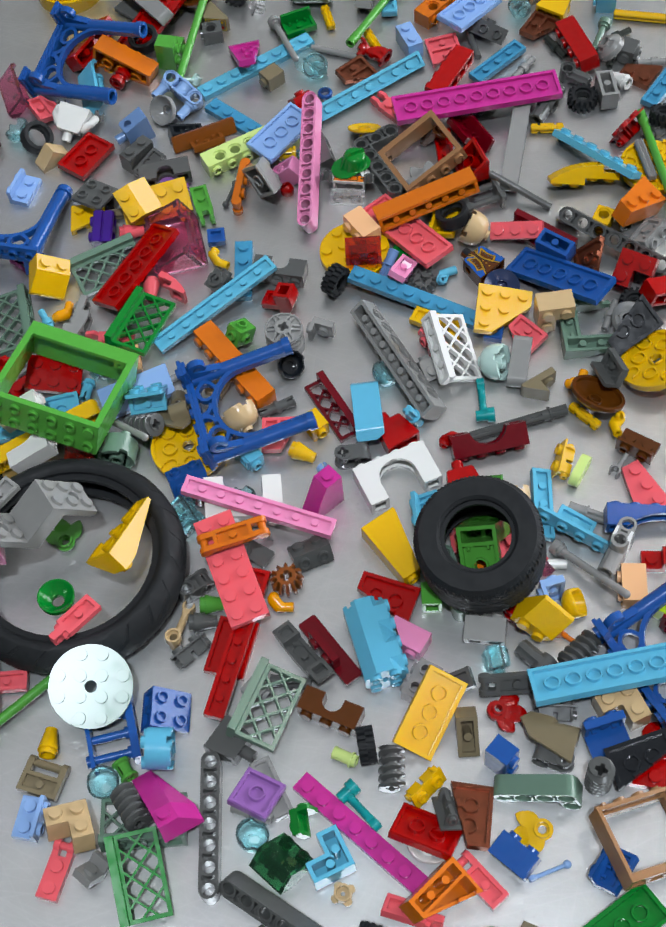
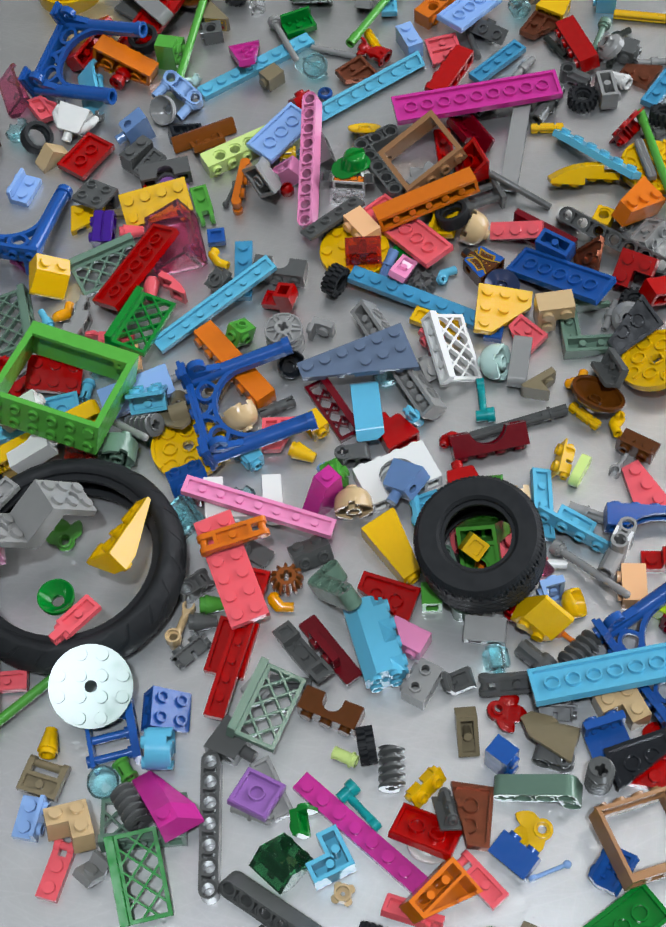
(137, 200): yellow slope -> none
(221, 111): dark azure plate -> none
(251, 835): clear light blue hair -> none
(327, 16): yellow axle -> none
(331, 220): none -> dark grey bracket
(331, 587): none -> sand green beam
(339, 468): none -> bright green bracket
(353, 502): none -> tan cylinder
(366, 356): none -> sand blue wing
(385, 107): coral hinge -> none
(404, 480): none -> medium blue torso
(429, 712): yellow plate -> none
(431, 135): reddish brown bracket -> none
(473, 546): none -> yellow brick

